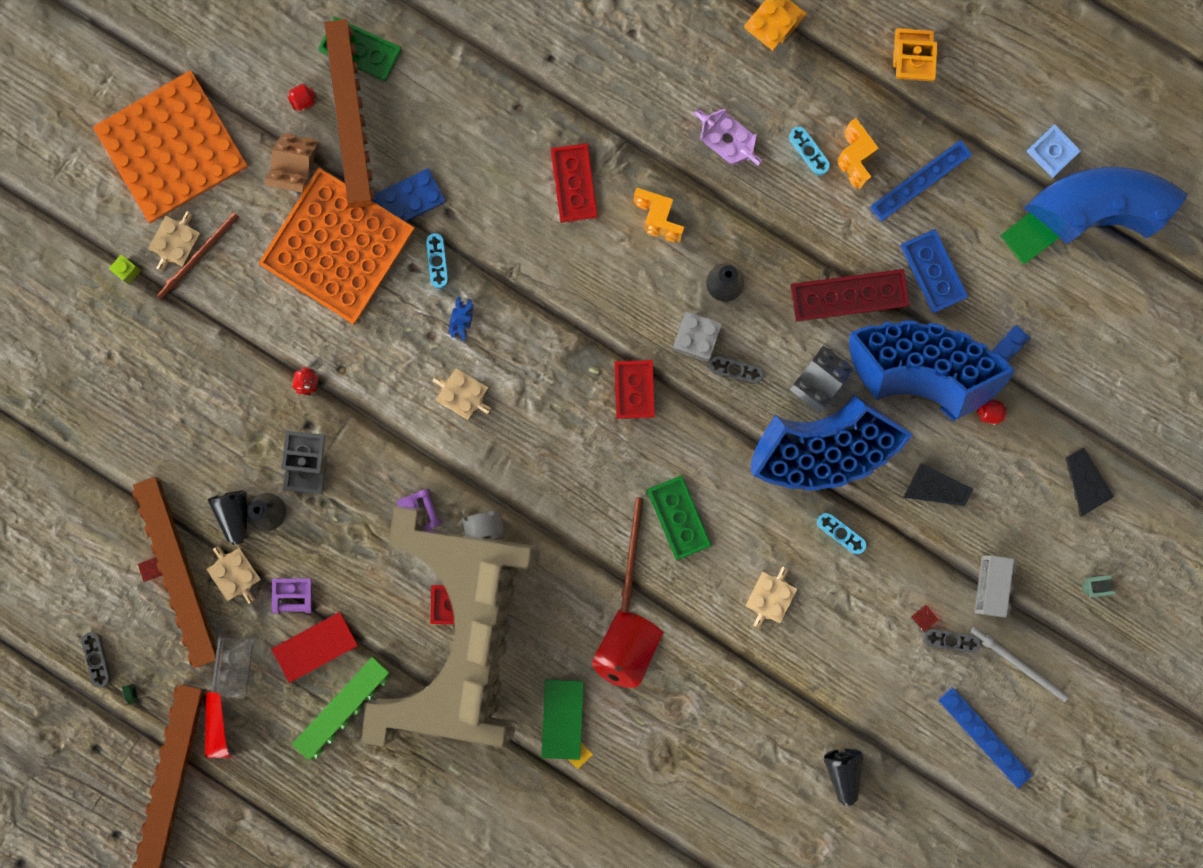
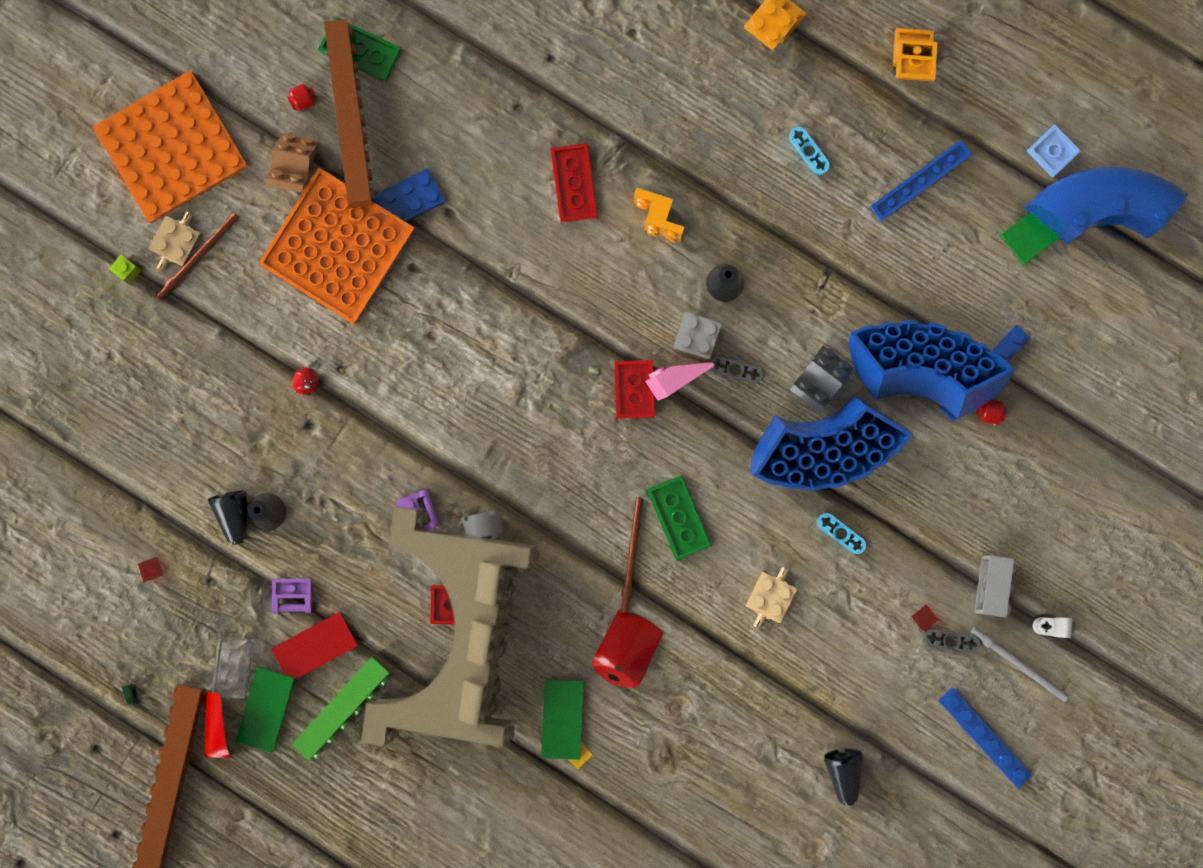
(88, 656): dark grey beam -> none
(176, 571): dark orange brick -> none
(233, 574): tan plate -> none
(265, 709): none -> green tile
(304, 462): dark grey bracket -> none
(440, 246): medium azure beam -> none
(461, 318): blue pin -> none
(462, 394): tan plate -> none
(667, 381): none -> bright pink slope
(720, 124): lavender plate -> none
(849, 295): dark red plate -> none
(857, 154): light orange bracket -> none
(934, 271): blue plate -> none
(936, 487): black wing -> none
(1055, 626): none -> white piece
(1087, 482): black wing -> none
(1097, 586): sand green window -> none

